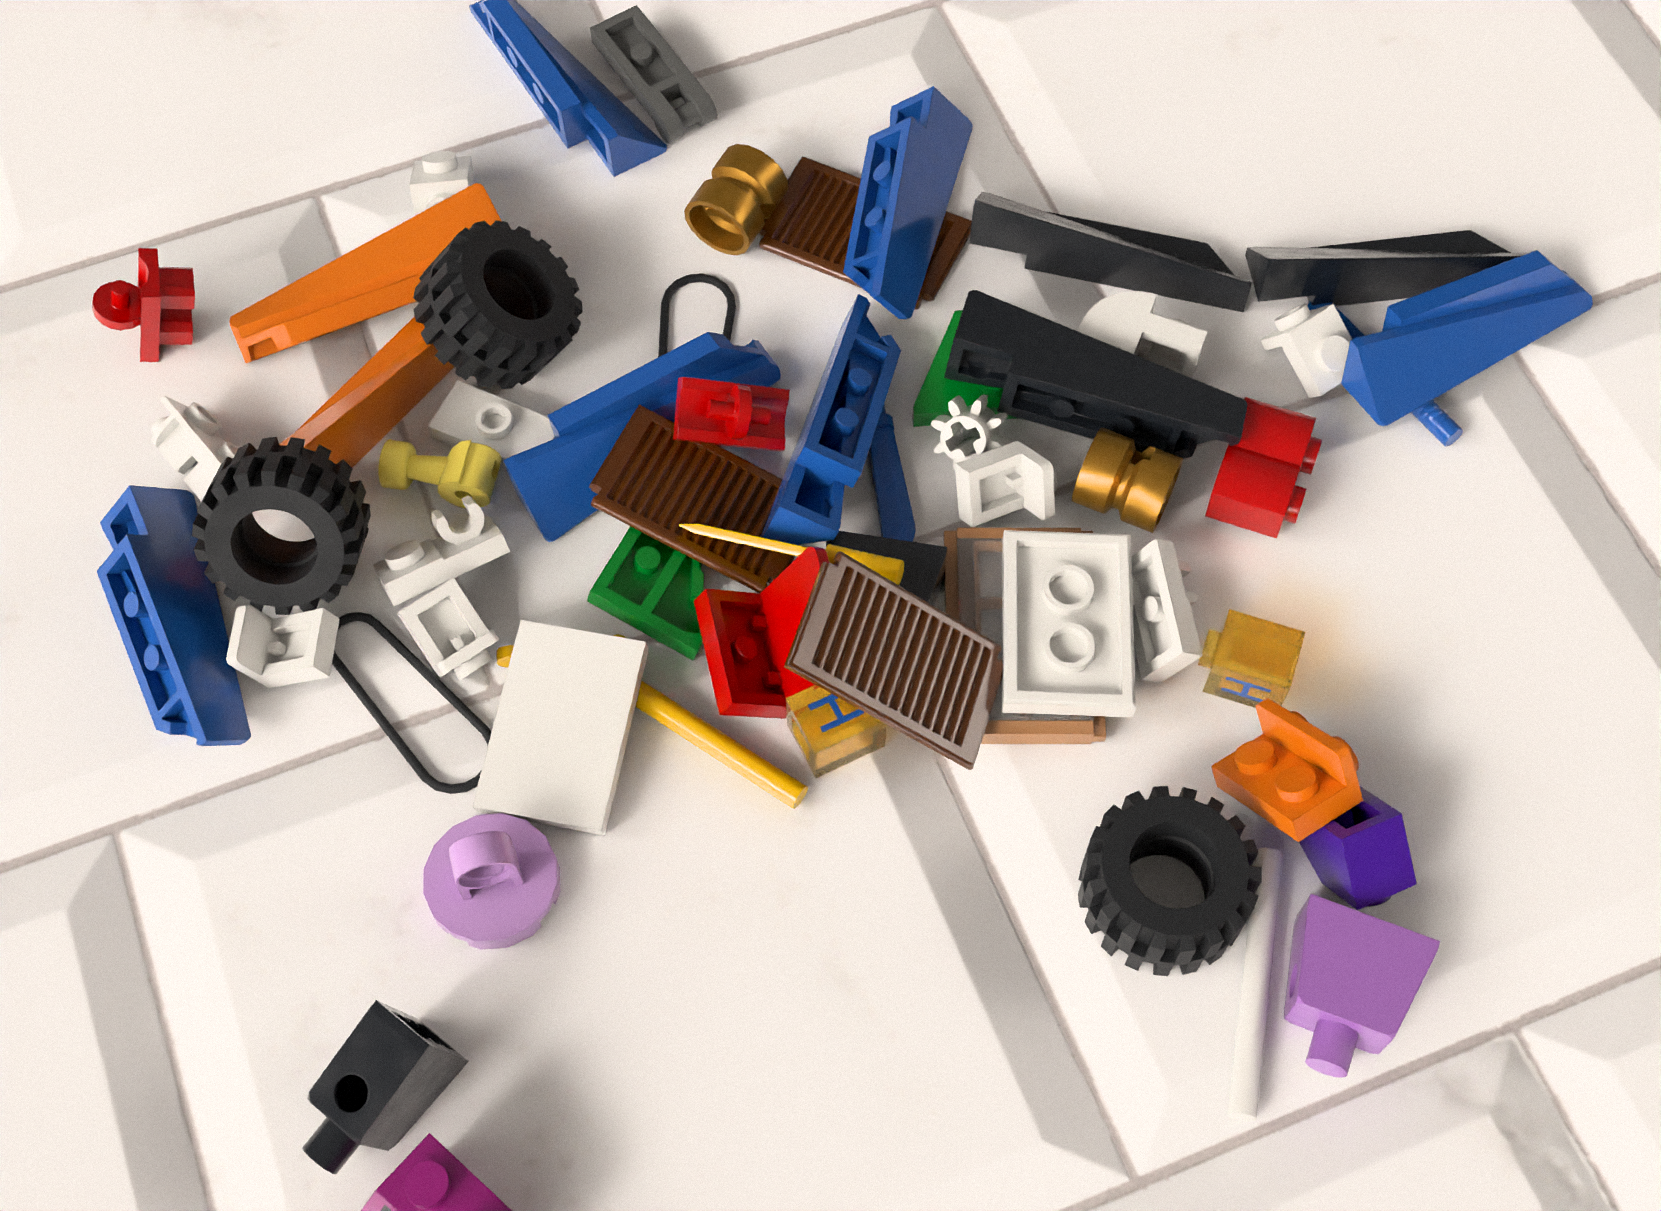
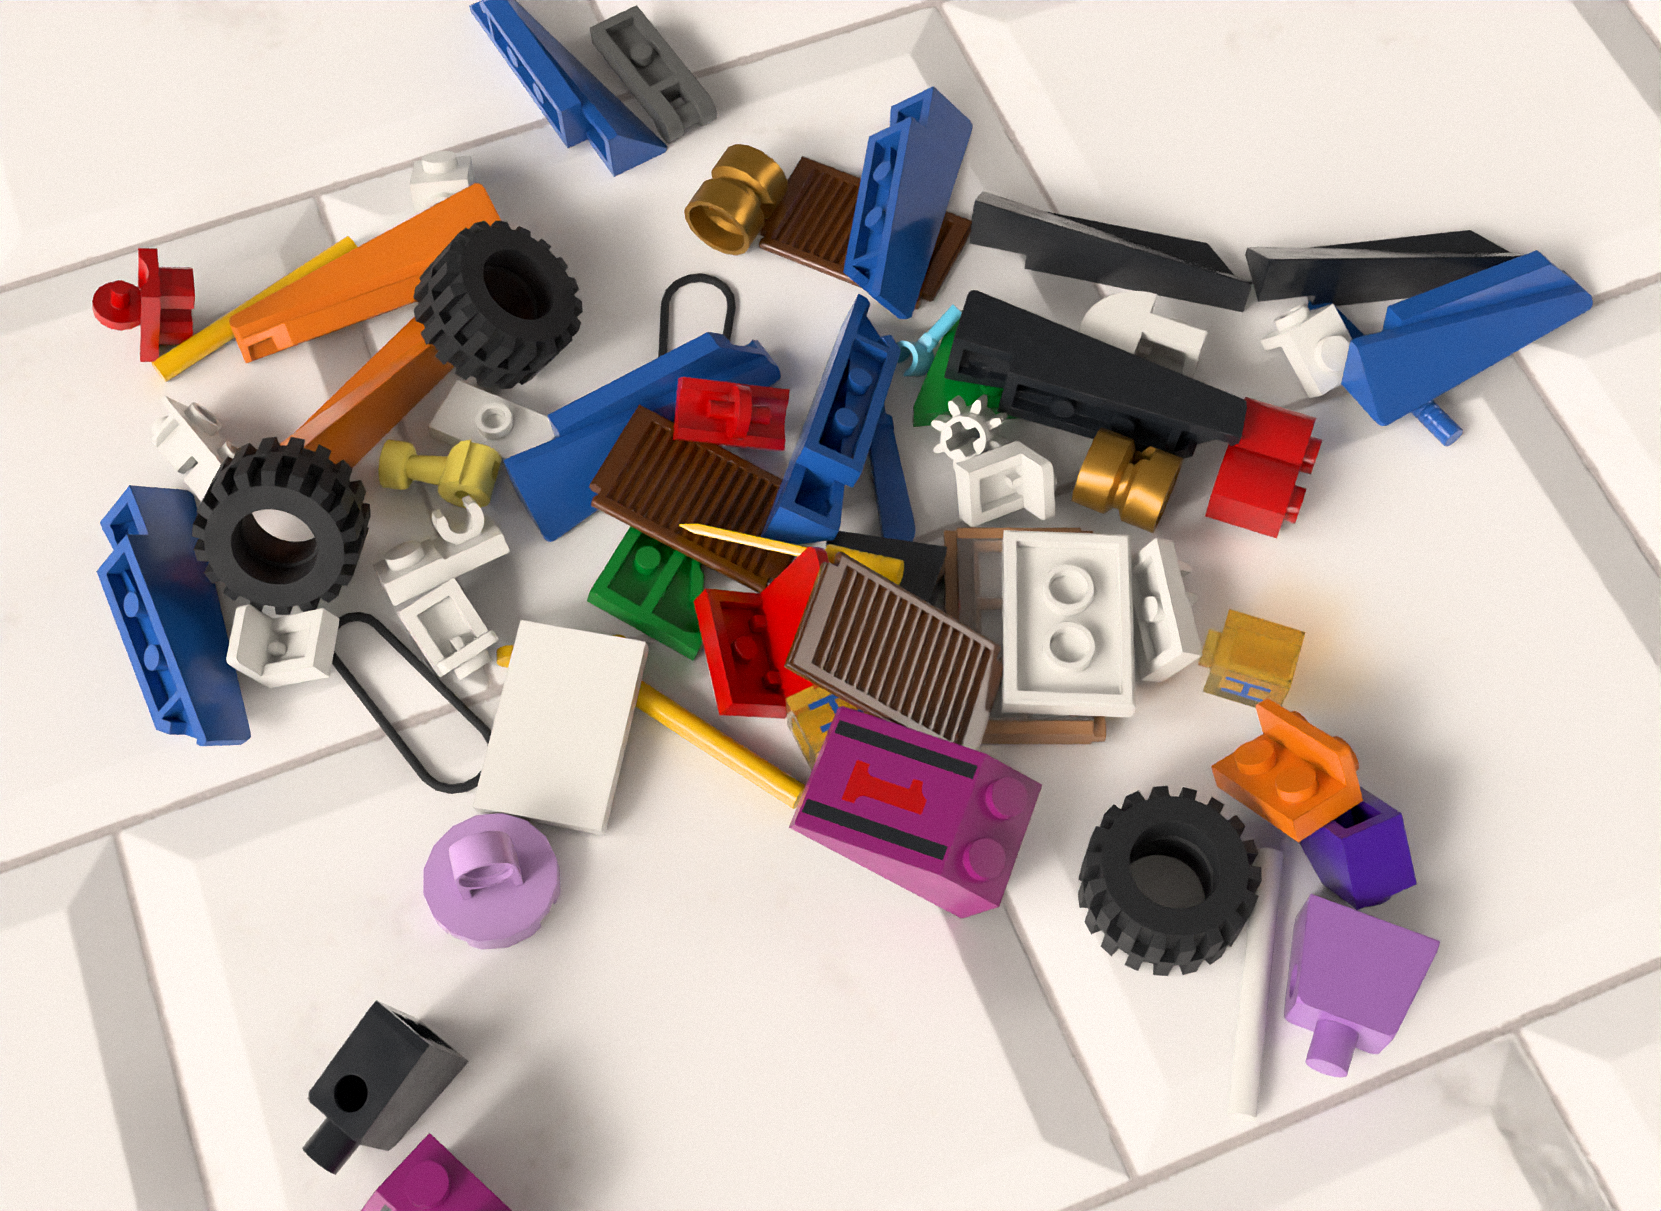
(220, 331): none -> yellow bar
(917, 811): none -> magenta slope
(923, 348): none -> medium azure hand

